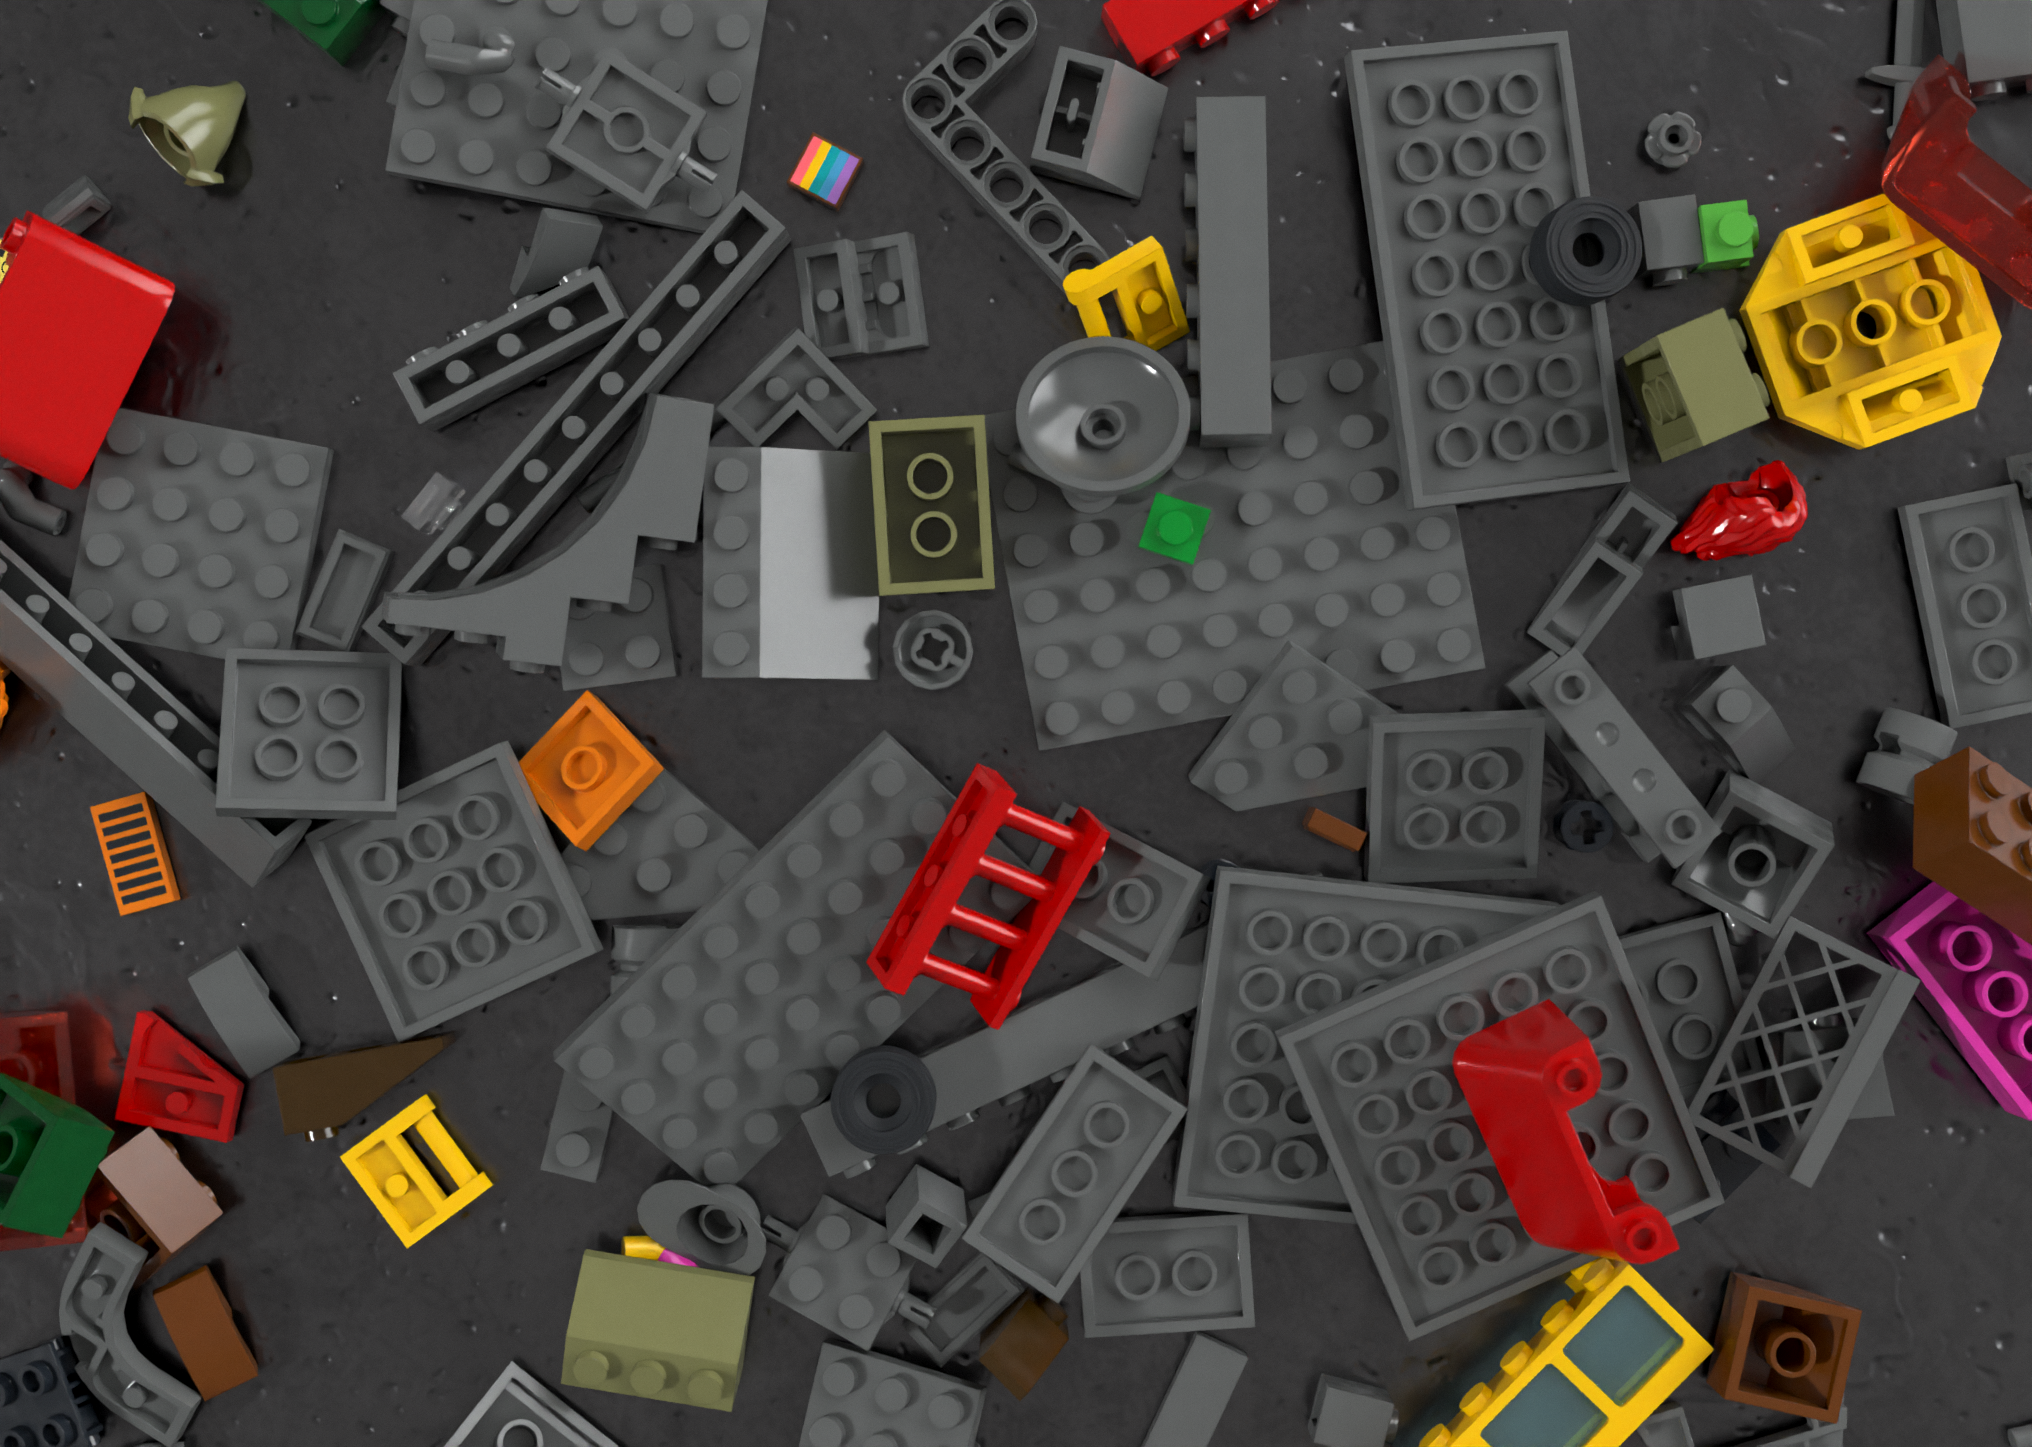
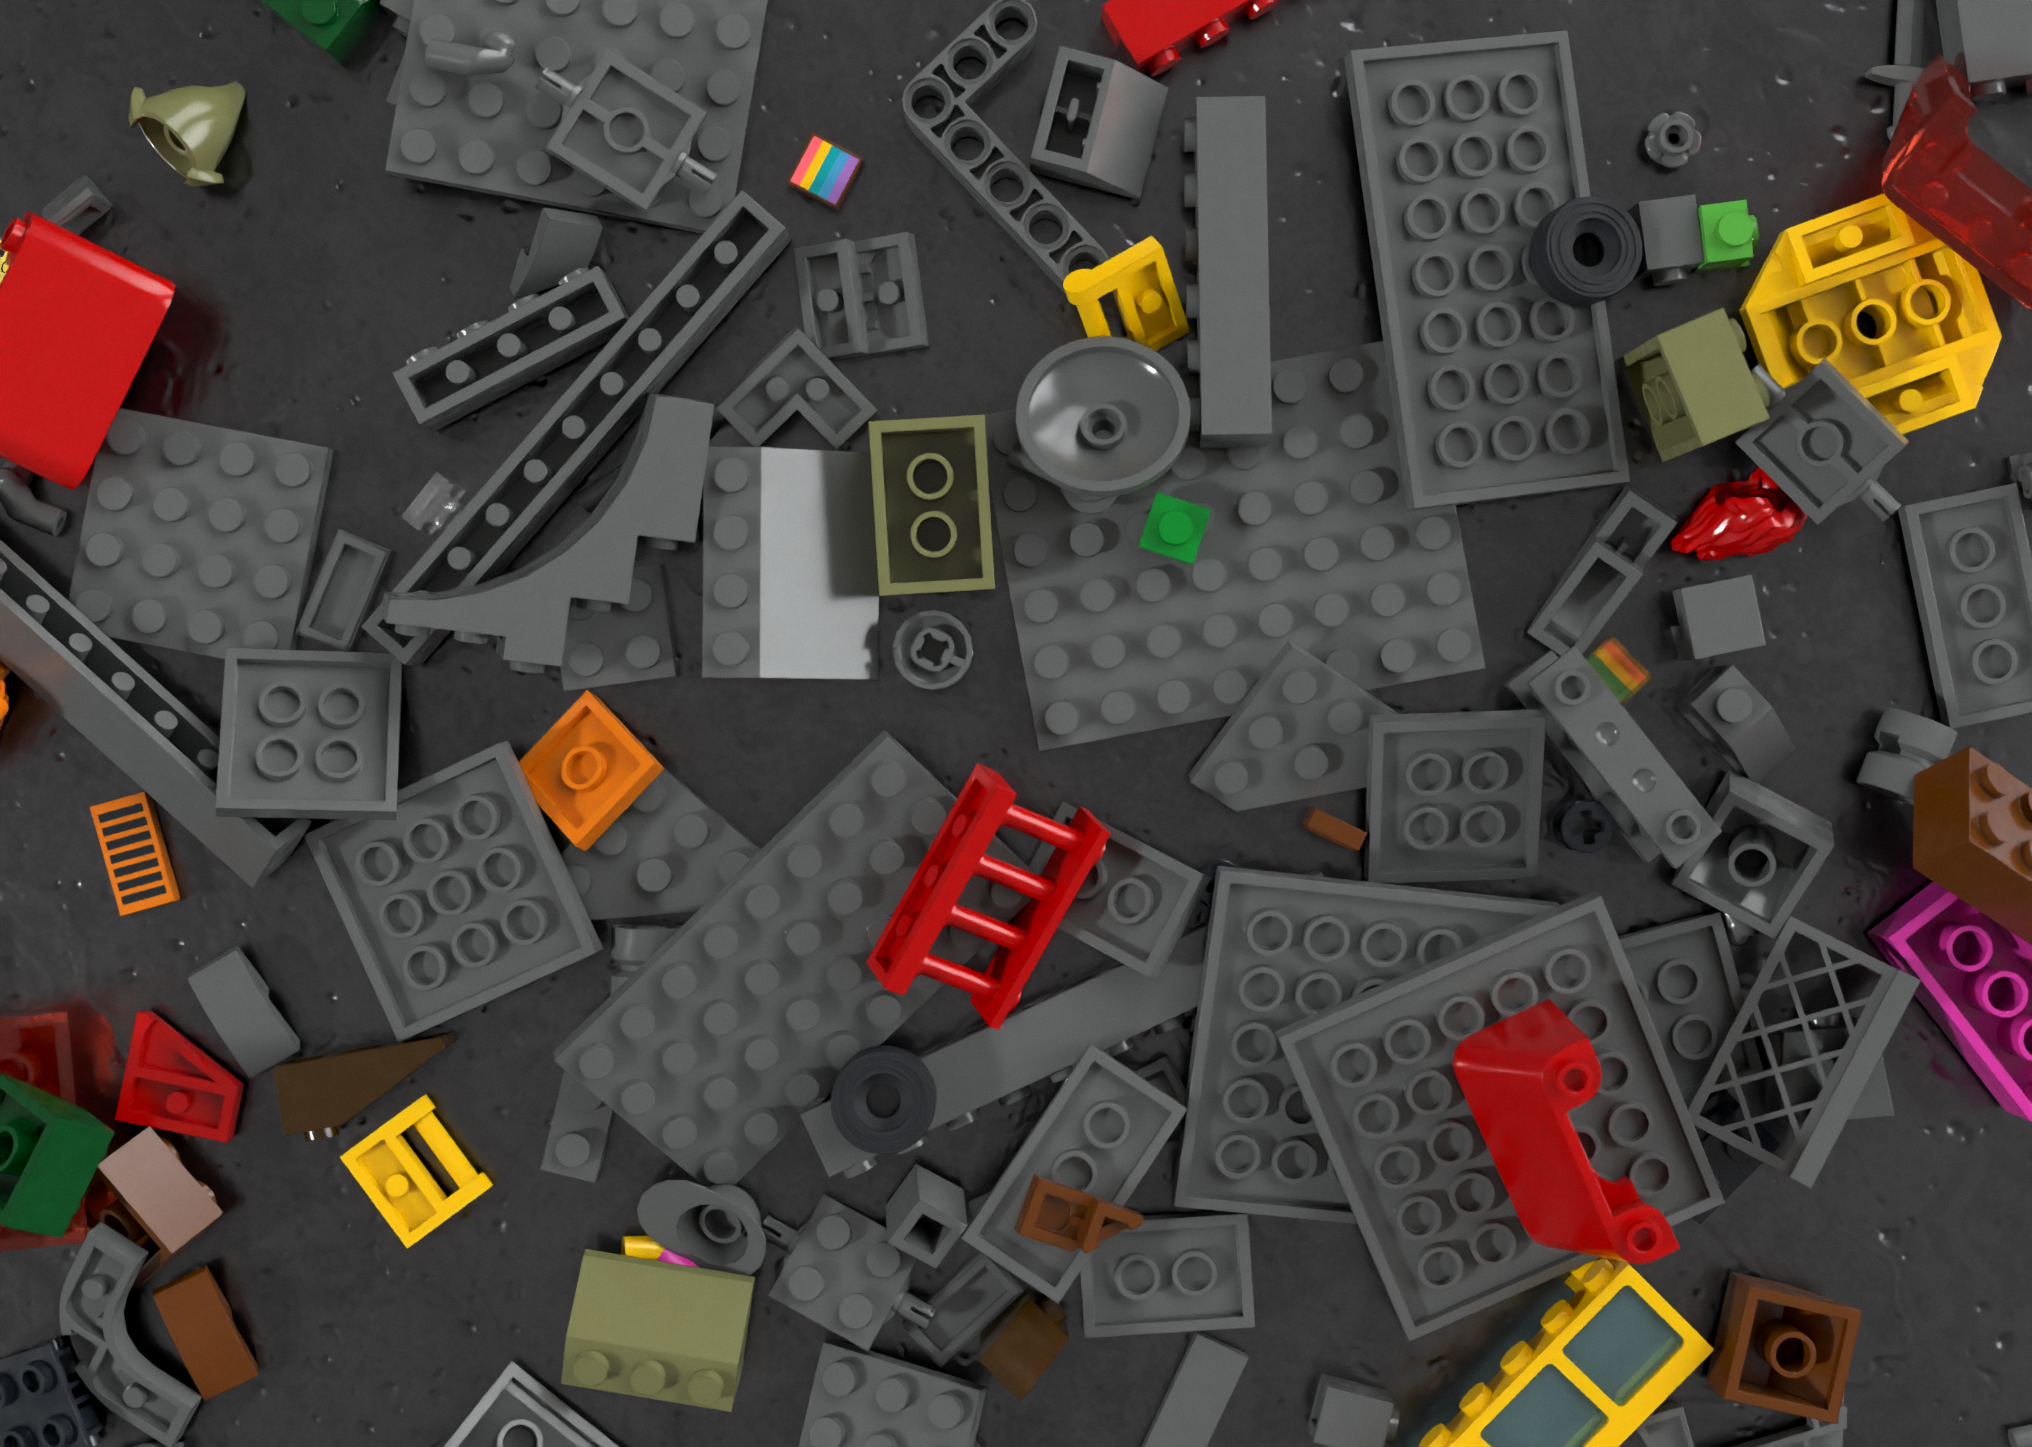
(1071, 1216): none -> reddish brown slope
(1618, 669): none -> clear yellow tile
(1824, 443): none -> dark grey plate

